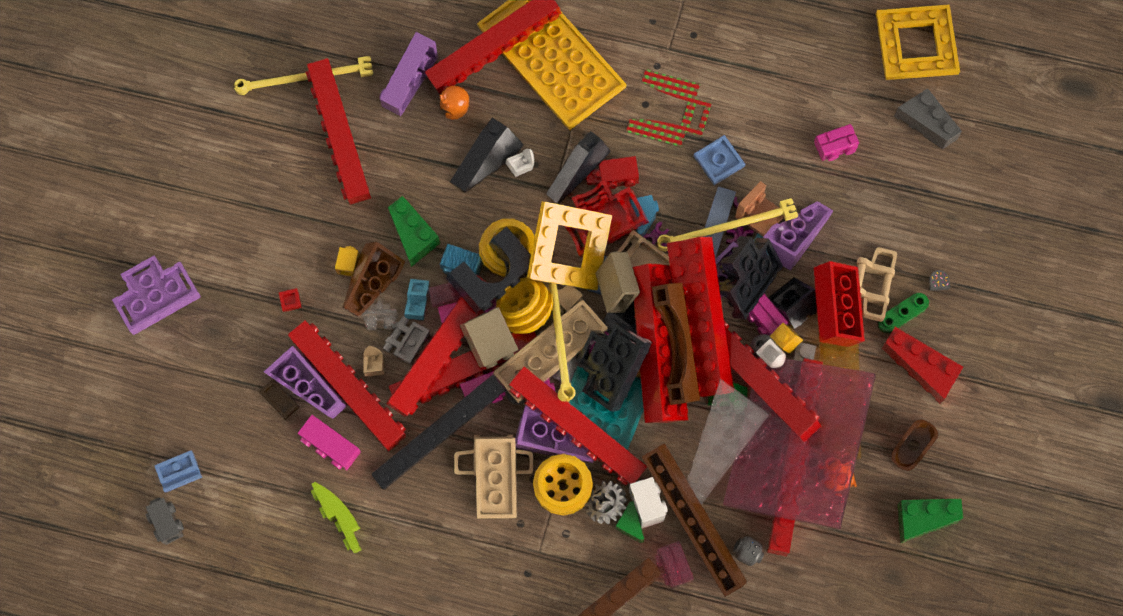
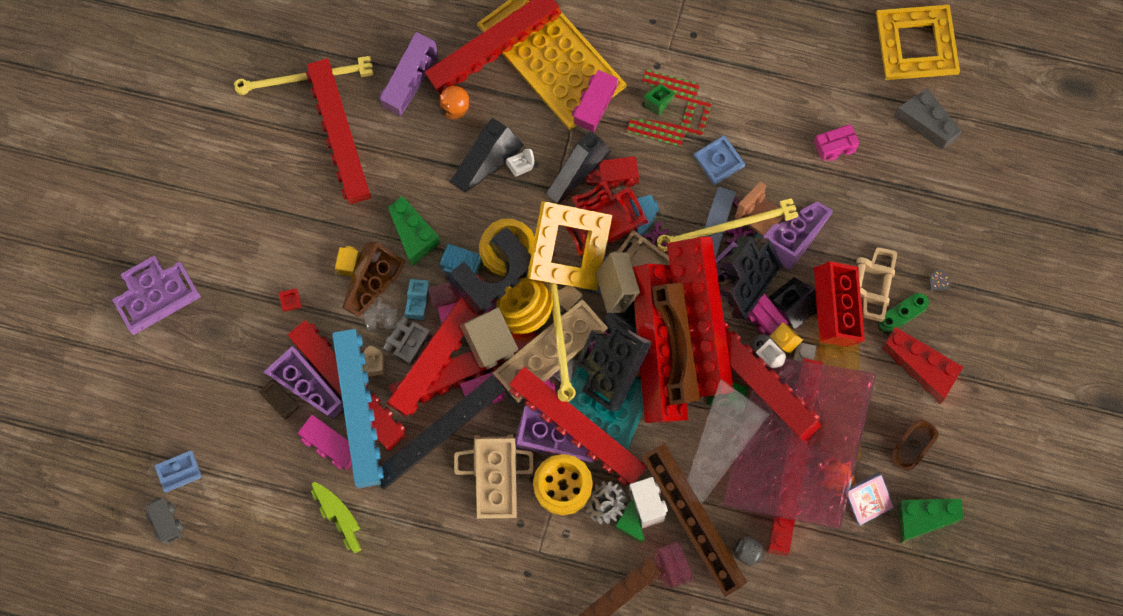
(356, 408): none -> dark azure brick
(595, 100): none -> dark pink brick
(658, 99): none -> green slope
(869, 498): none -> tile

